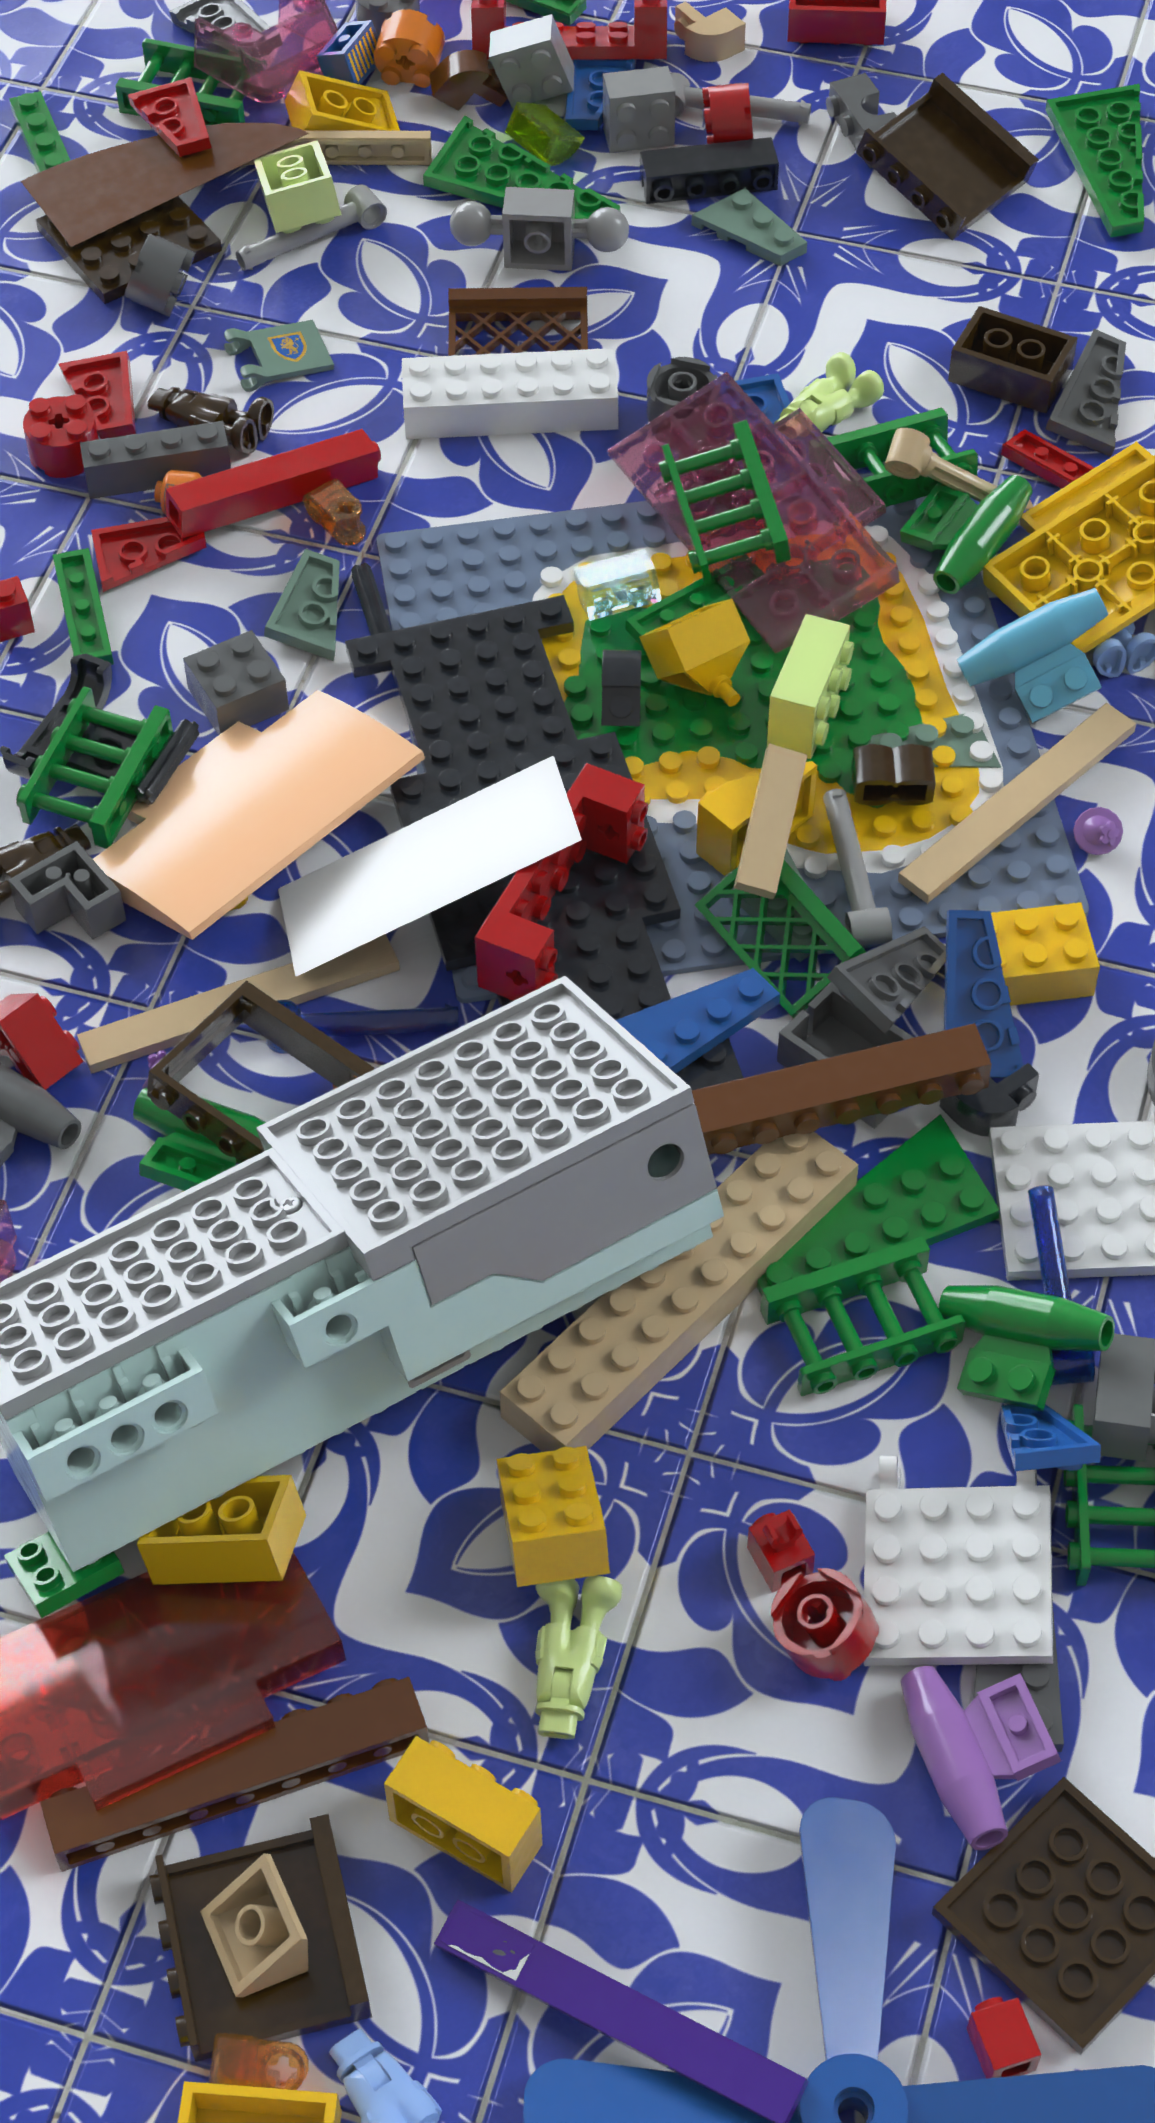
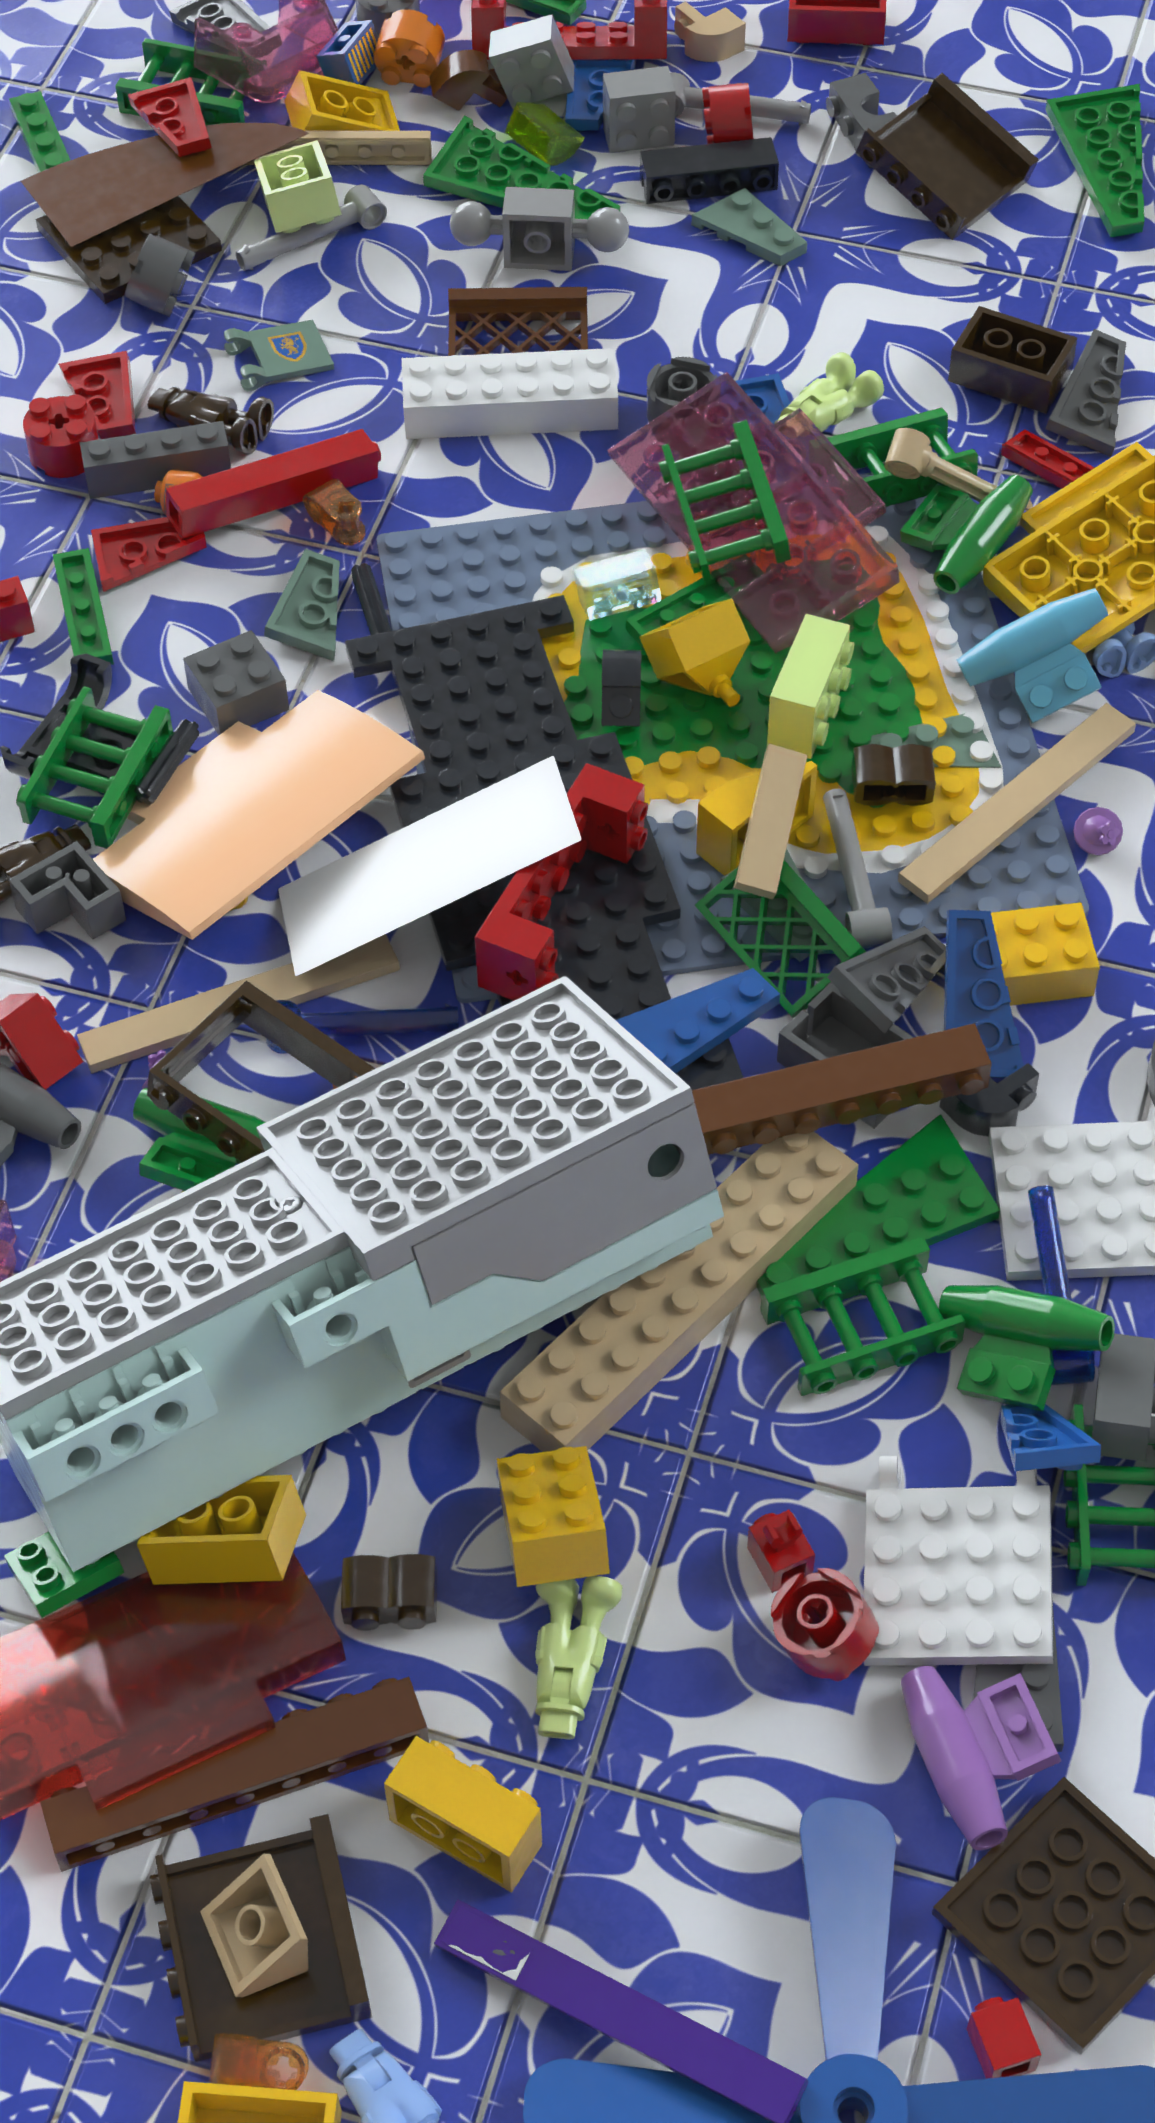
(389, 1591): none -> dark brown brick

